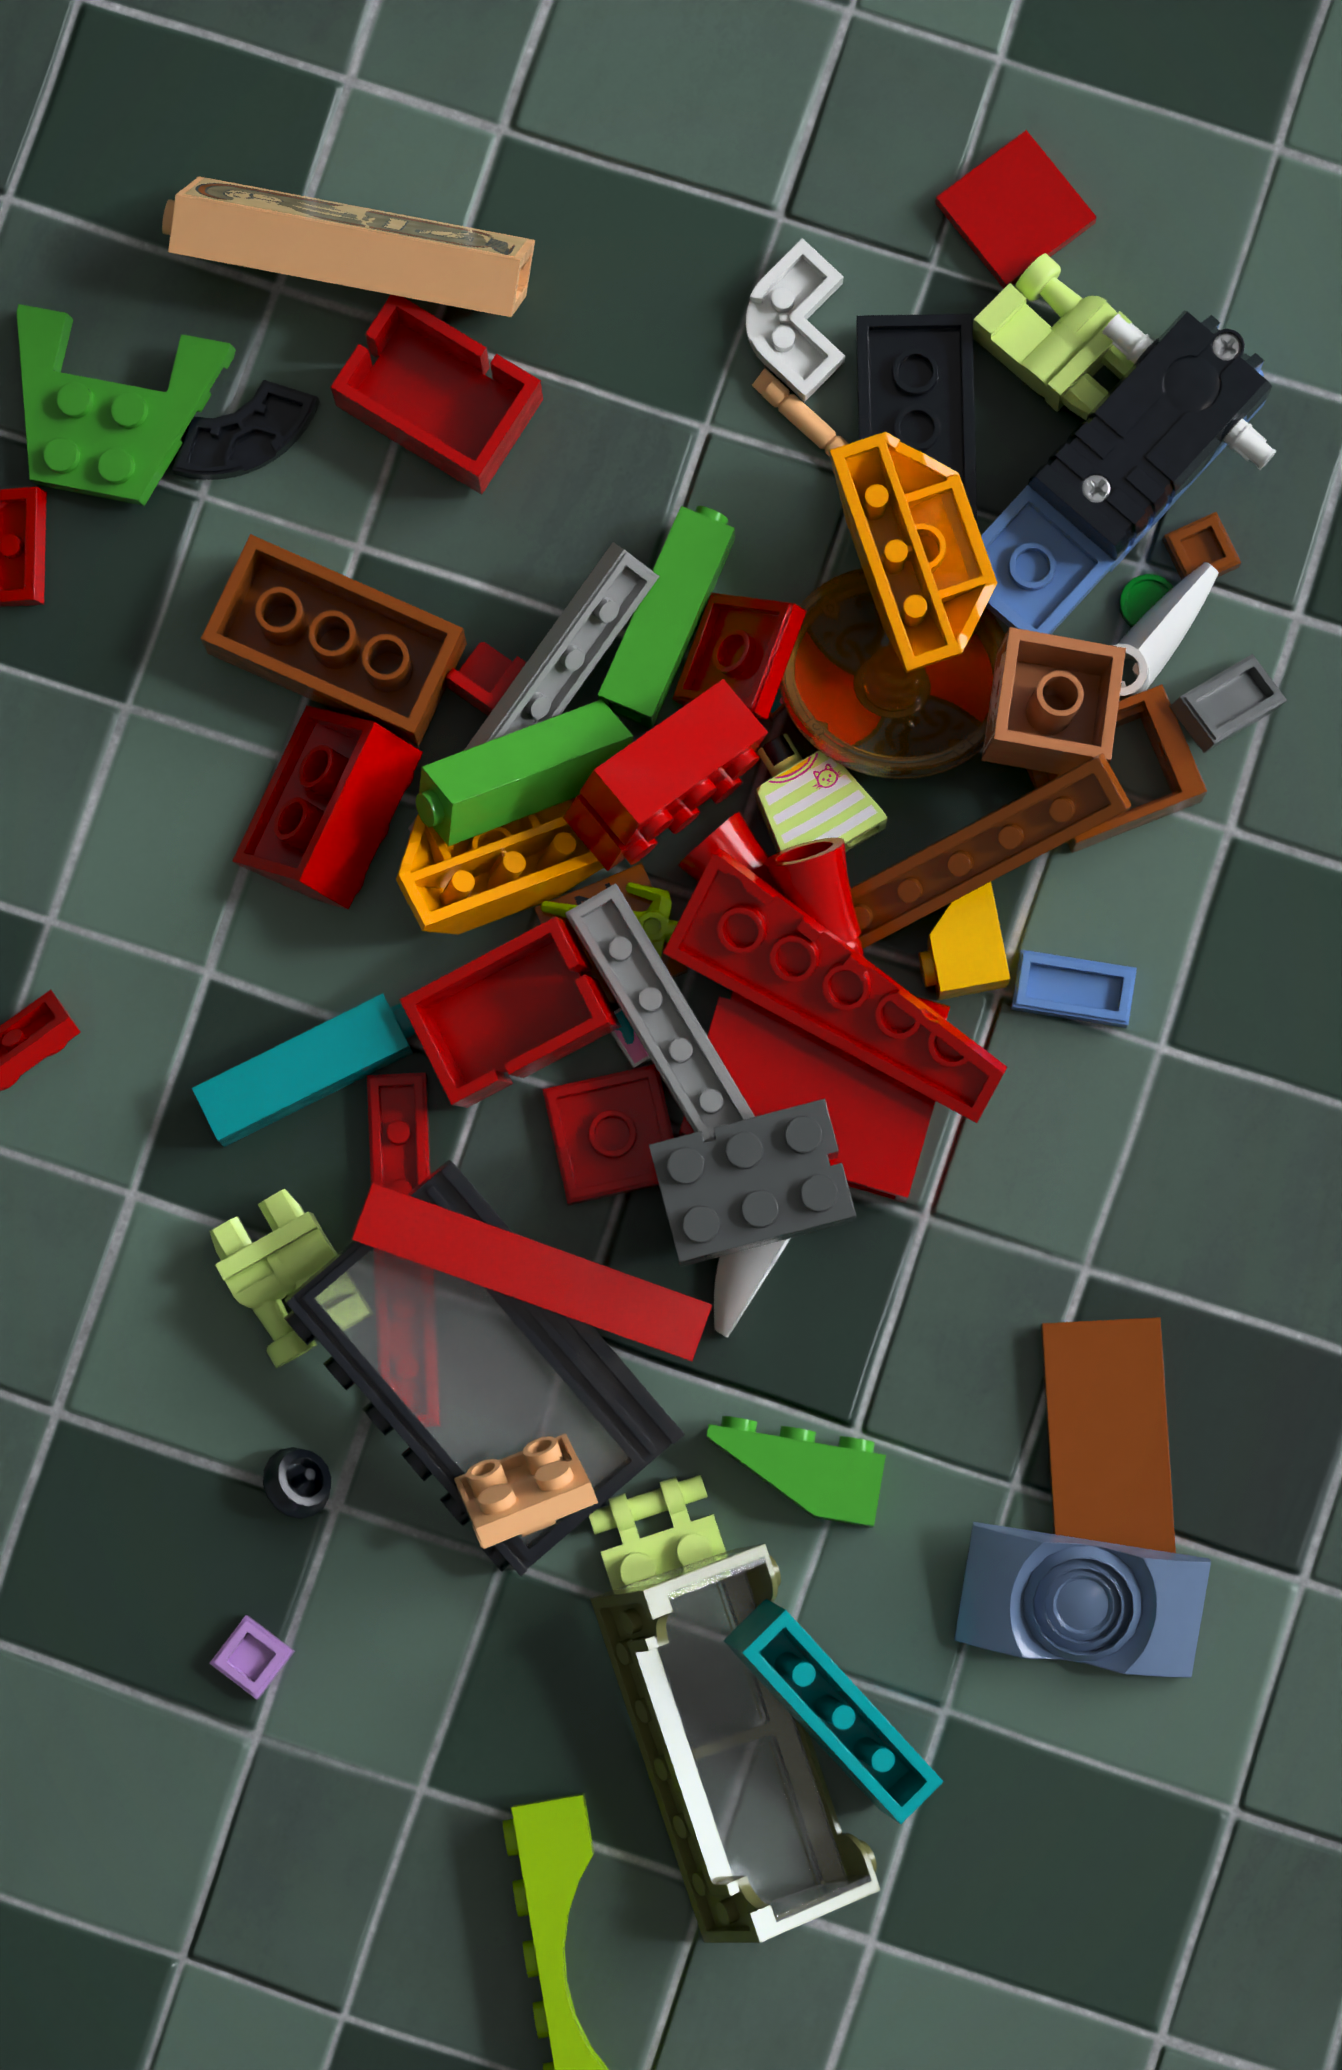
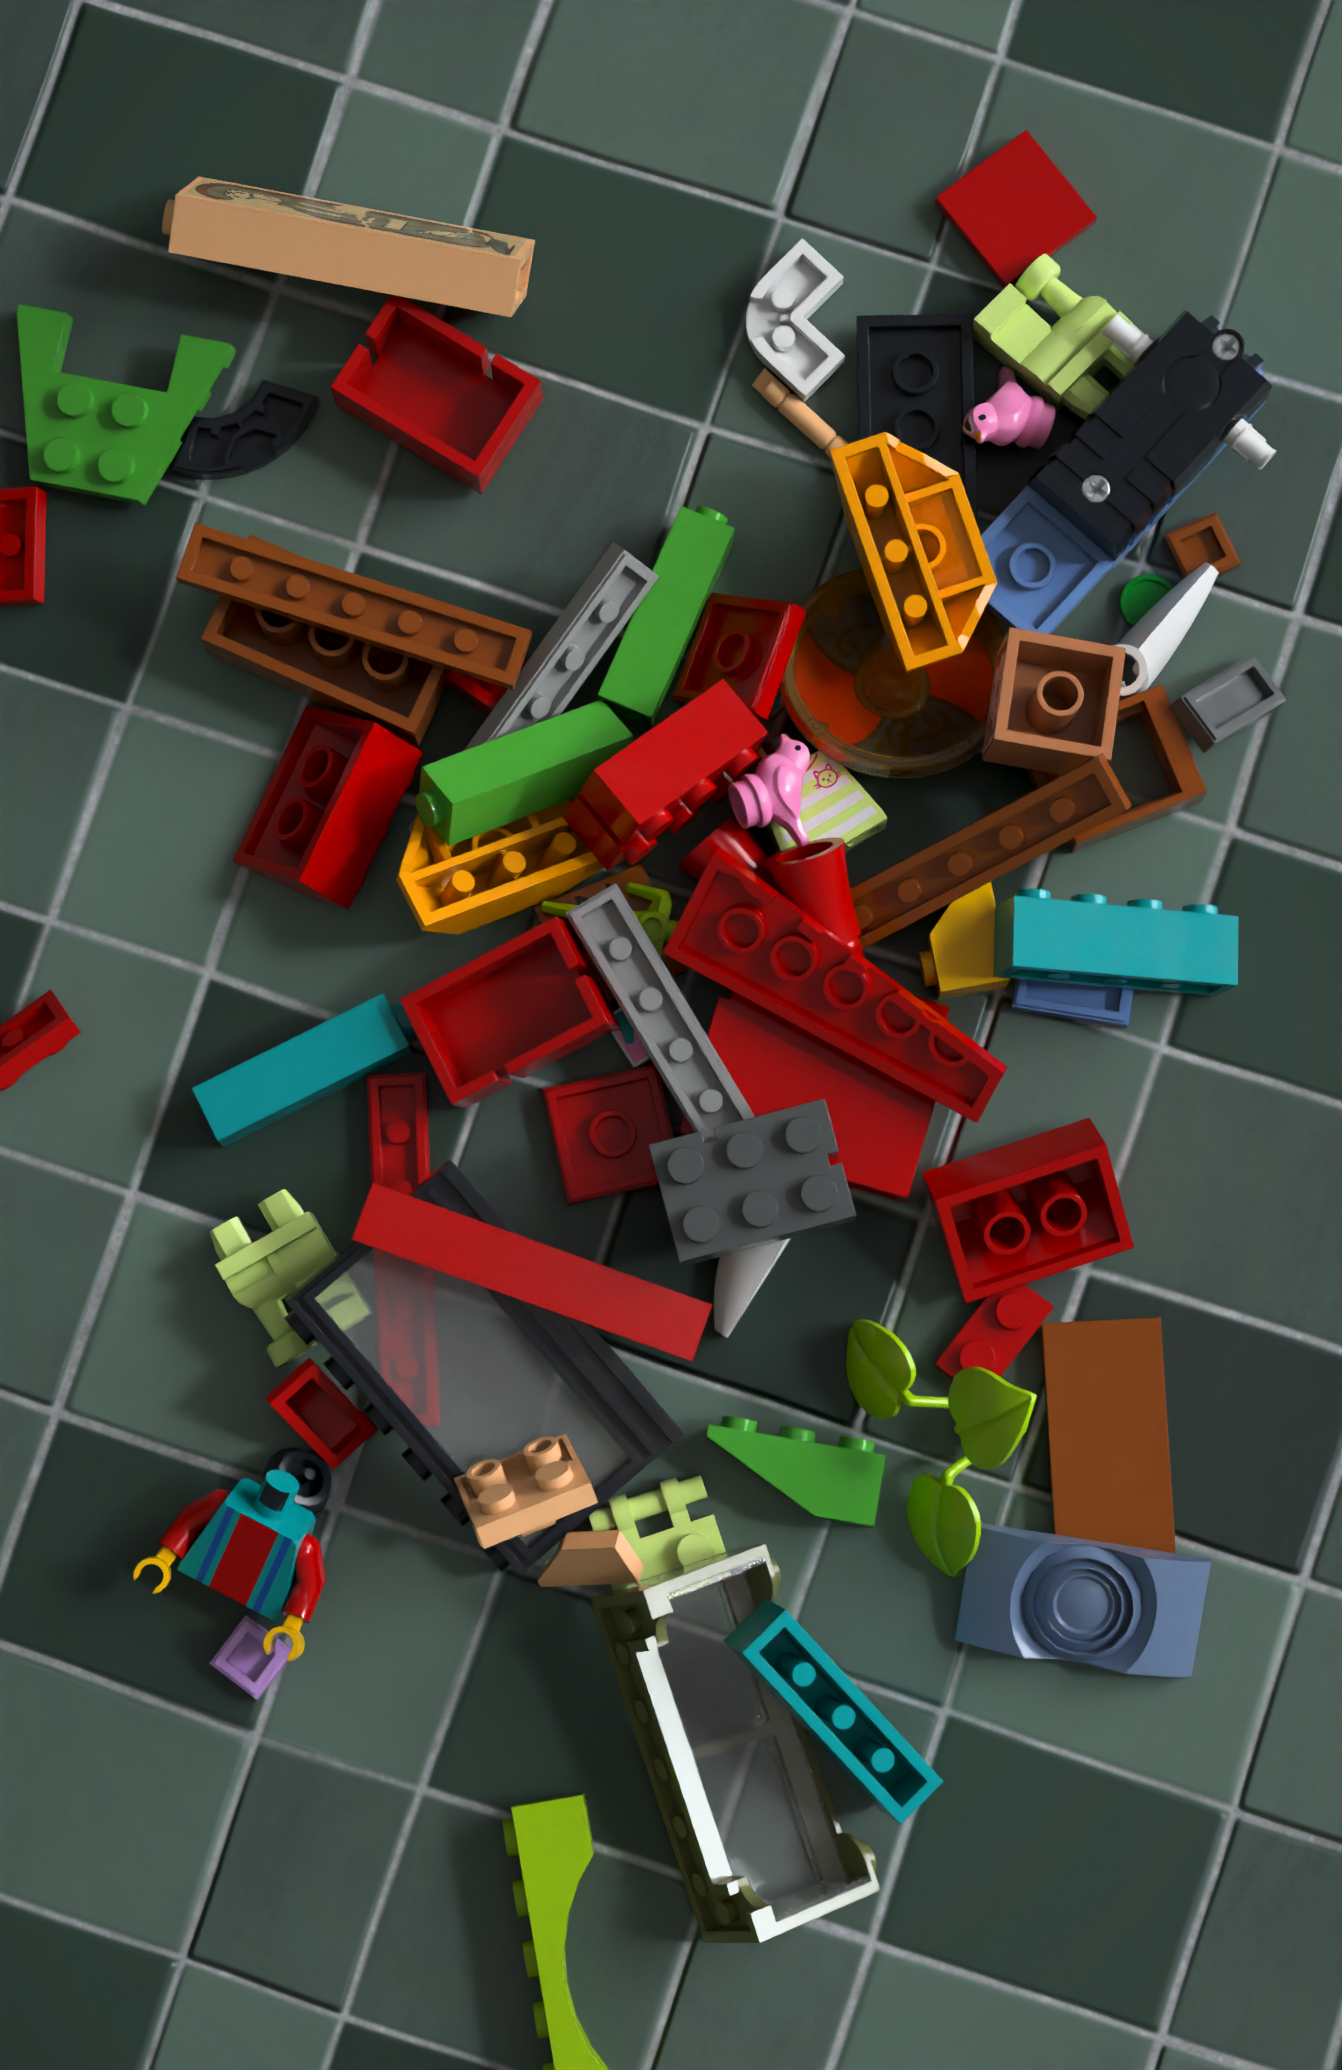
(251, 1549): none -> torso
(321, 1413): none -> red slope
(354, 606): none -> dark orange plate
(591, 1560): none -> light nougat tile
(774, 790): none -> bright pink animal
(988, 1418): none -> lime plant
(996, 1332): none -> red plate
(1010, 416): none -> bright pink animal
(1028, 1209): none -> red slope
(1116, 944): none -> teal brick

